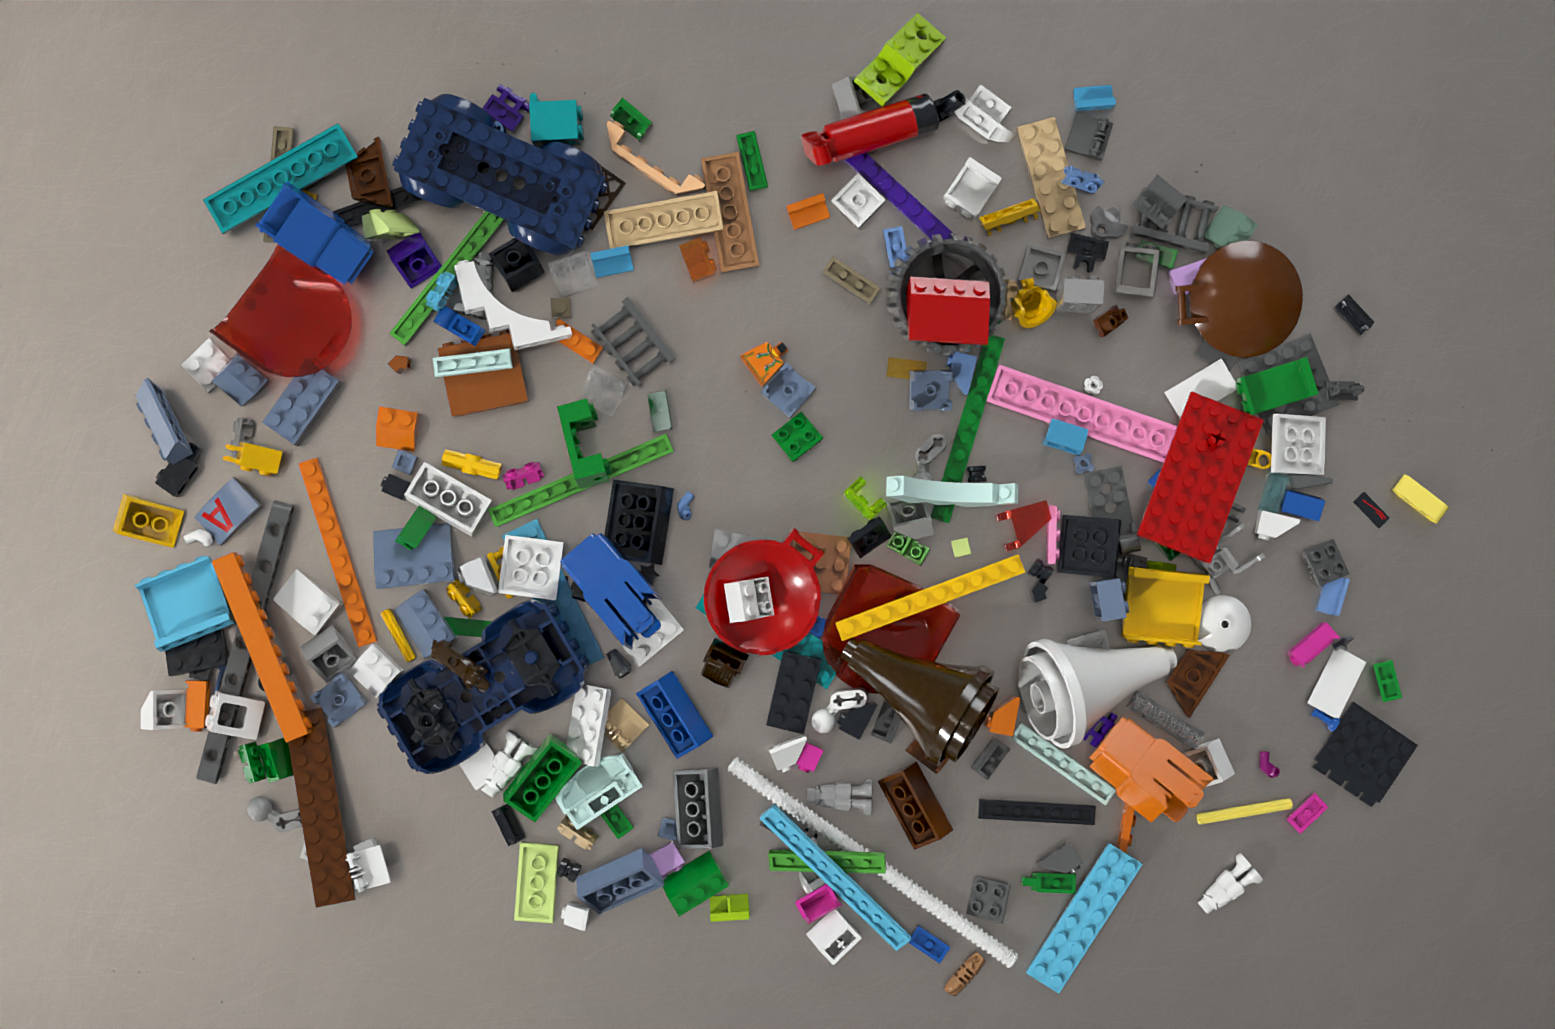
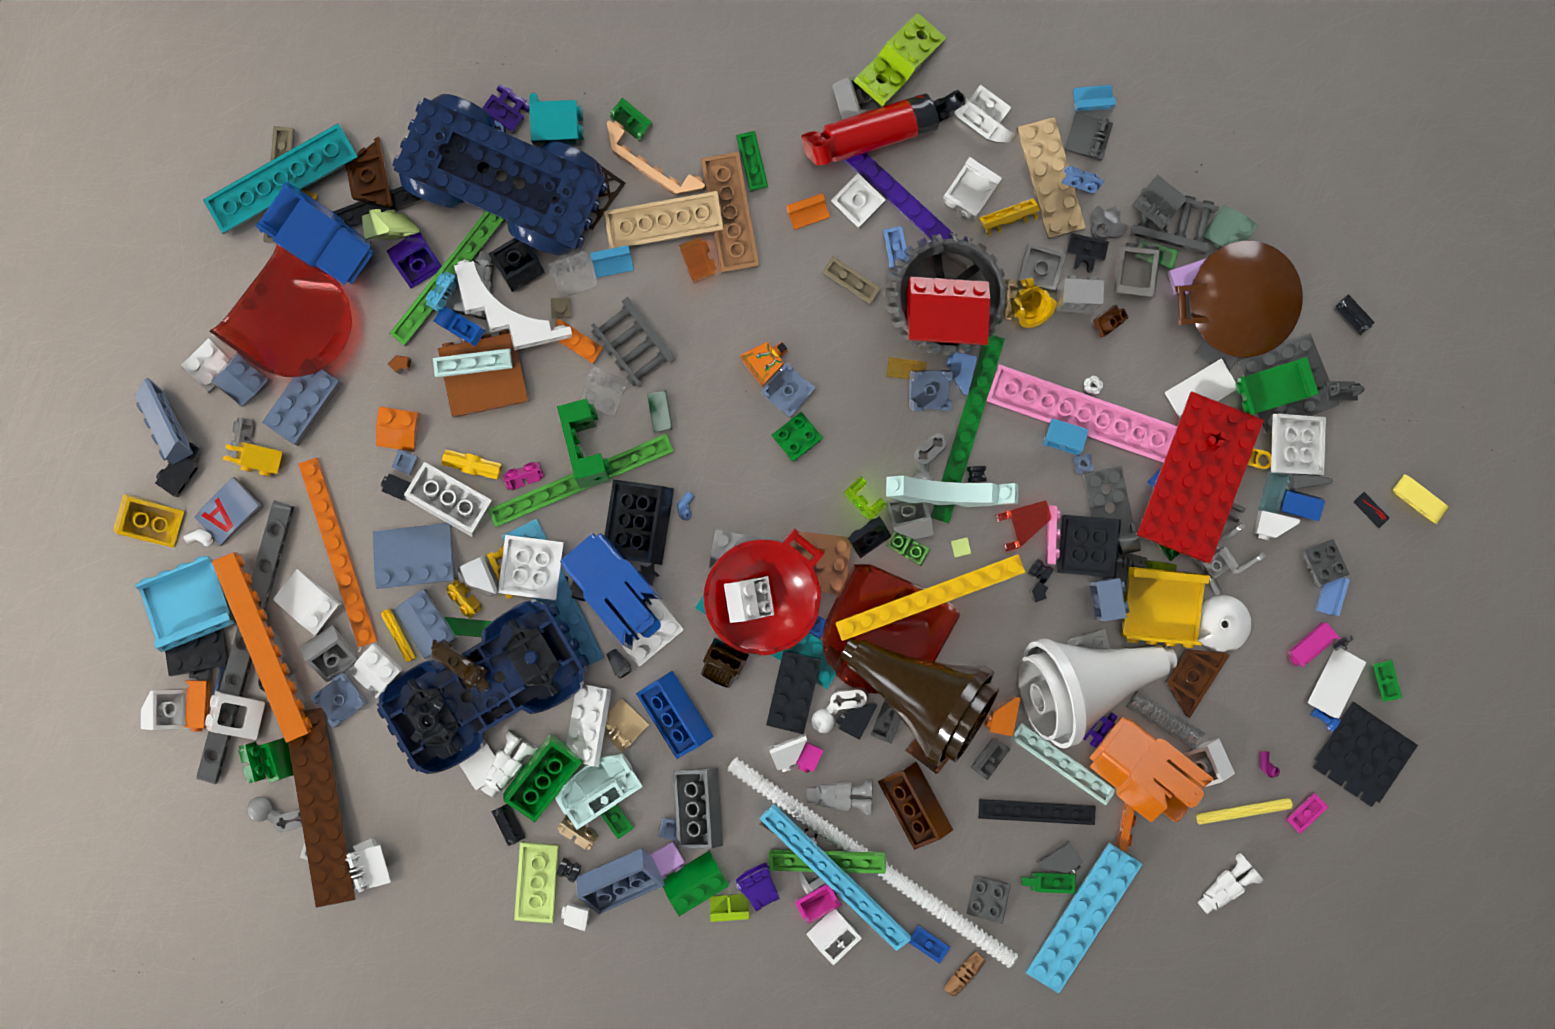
(415, 528): green hinge -> none
(758, 886): none -> dark purple piece

